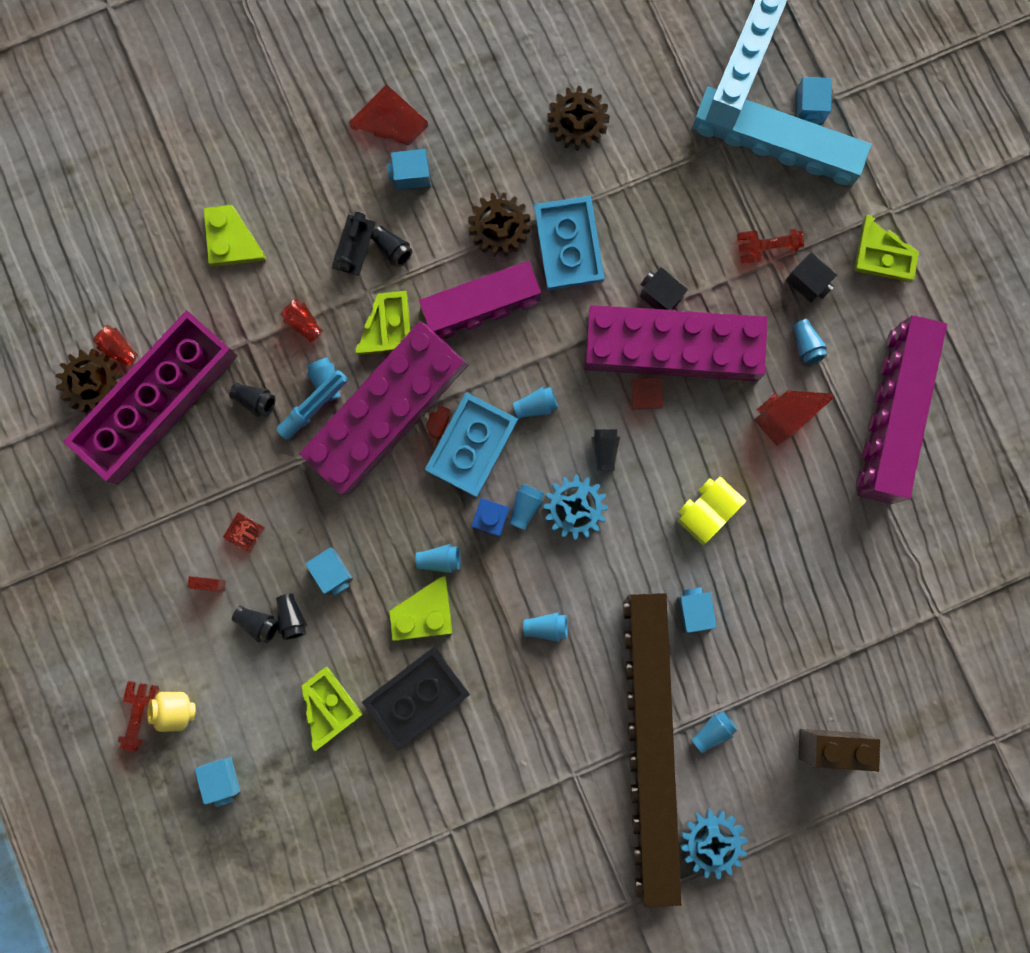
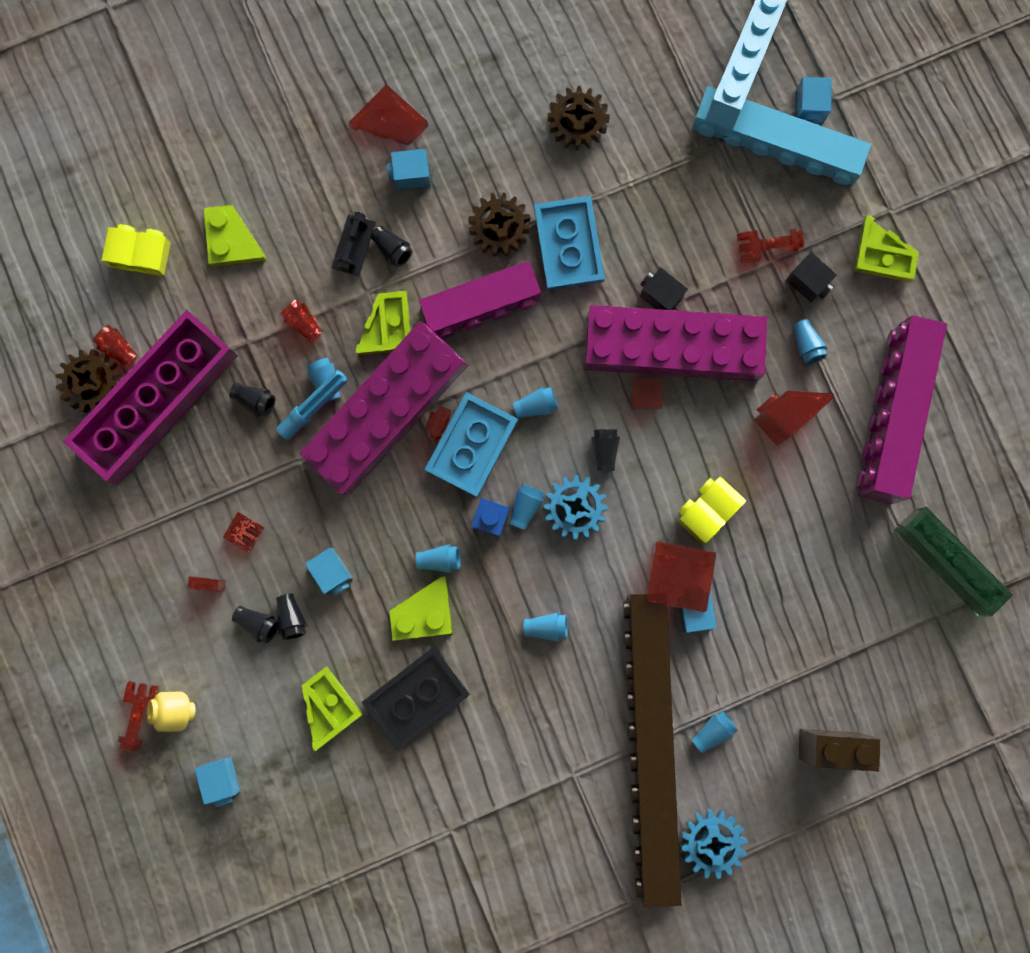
(136, 250): none -> neon yellow brick
(681, 576): none -> clear red bracket
(953, 562): none -> clear green brick

